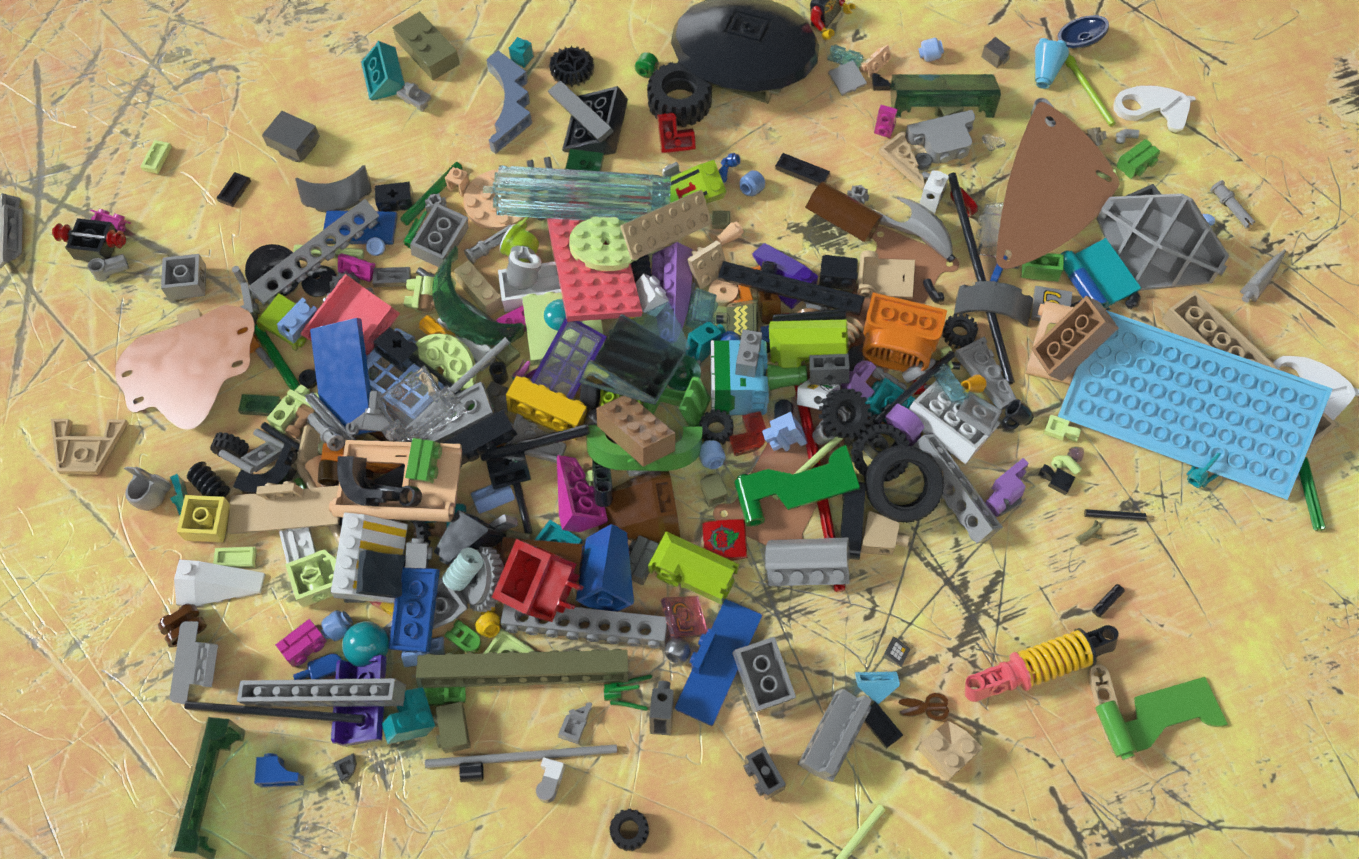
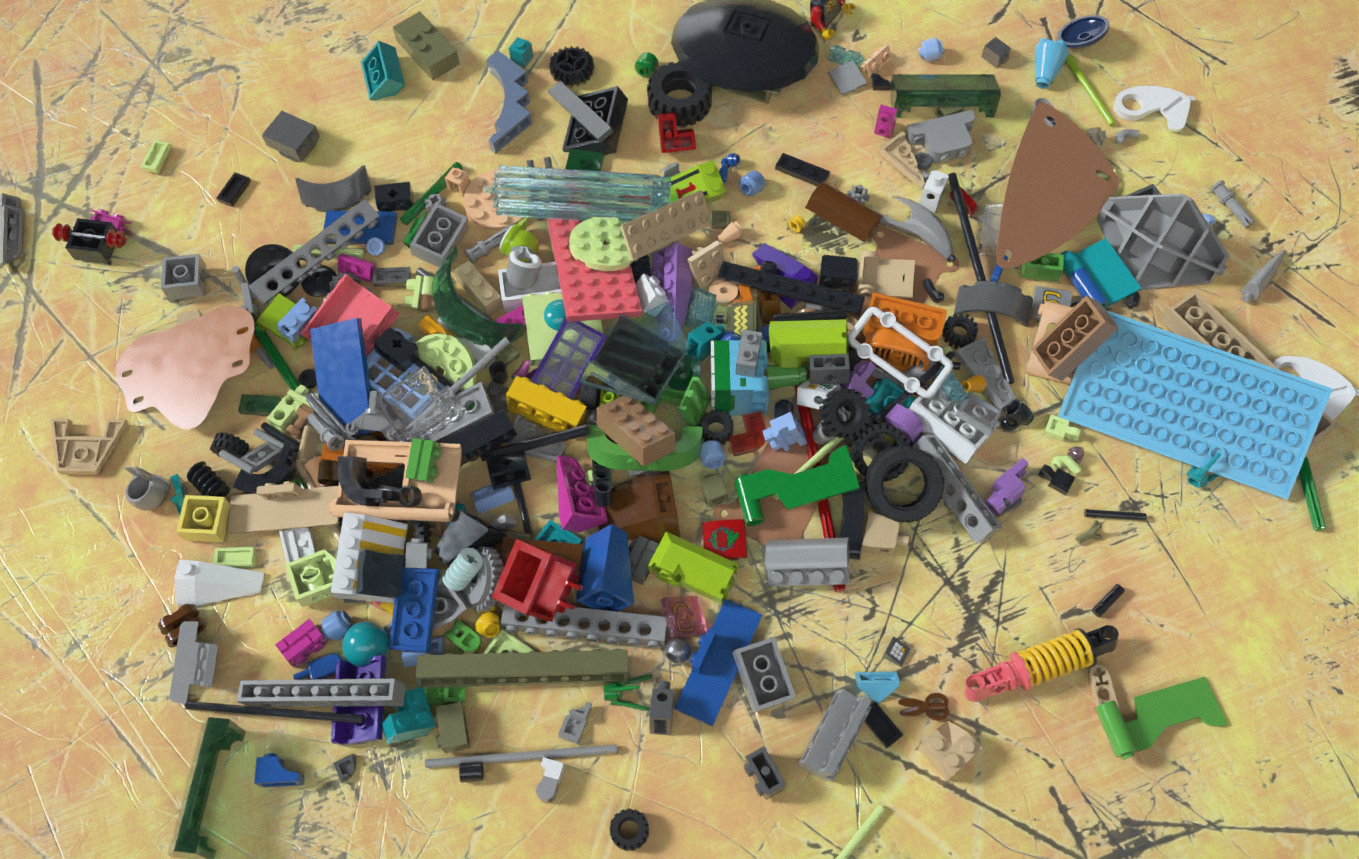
(103, 269): light grey piece -> none
(413, 95): light grey hips -> none
(797, 223): none -> yellow bush
(911, 384): none -> white bar
(1138, 159): bright green brick -> none

